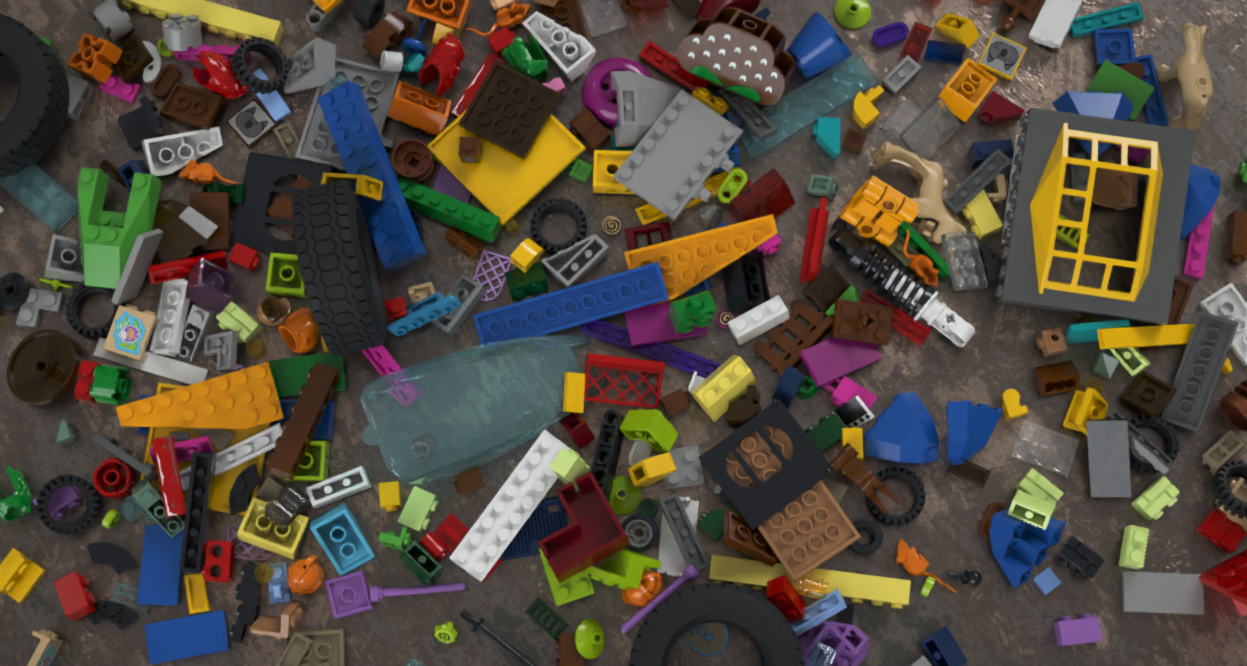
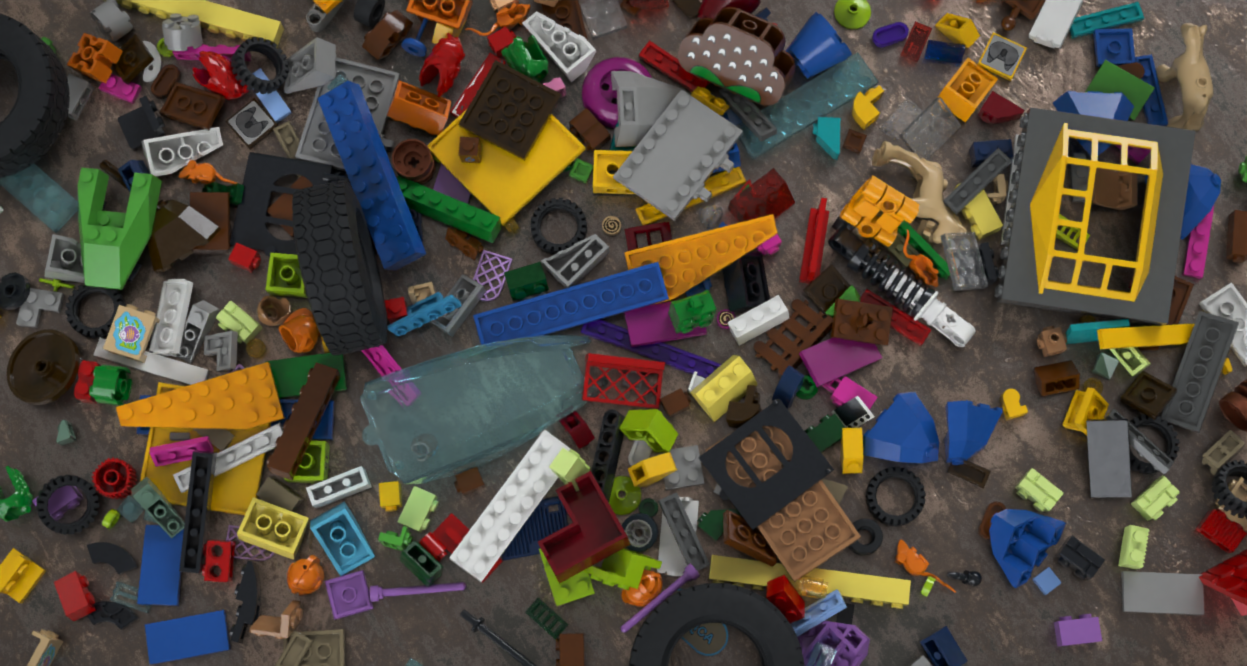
(122, 452): dark grey plate -> none
(137, 266): light grey tile -> none
(169, 476): red tile -> none
(181, 268): red tile -> none
(197, 594): yellow tile -> none
(210, 286): clear purple brick -> none
(242, 489): black tile -> none
(263, 568): clear yellow plate -> none
(278, 586): light blue hinge -> none
(287, 506): clear smoke brick -> none
(365, 185): yellow panel -> none
(391, 61): white piece -> none
(413, 62): teal plate -> none
(446, 633): lime piece -> none
(526, 255): yellow brick -> none
(574, 392): yellow tile -> none
(590, 638): lime dish -> none
(731, 186): lime plate -> none
(823, 186): sand green bracket -> none
(861, 475): reddish brown flag -> none
(901, 74): light grey plate -> none
(1031, 509): yellowish green brick -> none
(1044, 448): clear plate -> none

